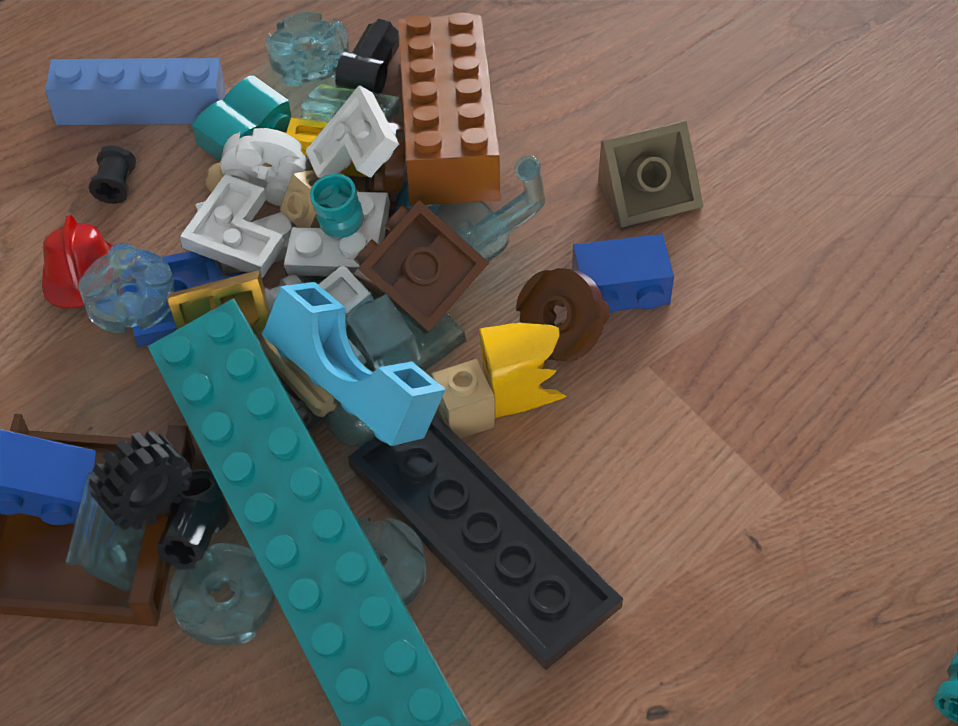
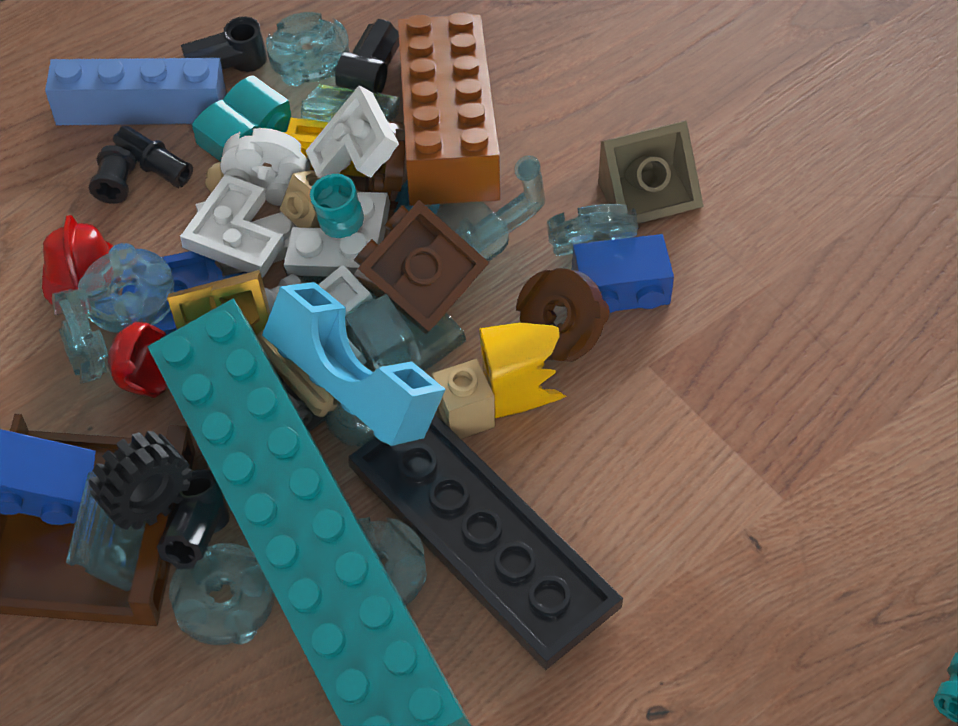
(83, 347): none -> clear light blue plate
(132, 363): none -> red hair
(154, 156): none -> black axle
(237, 47): none -> black piece
(592, 225): none -> clear light blue plate

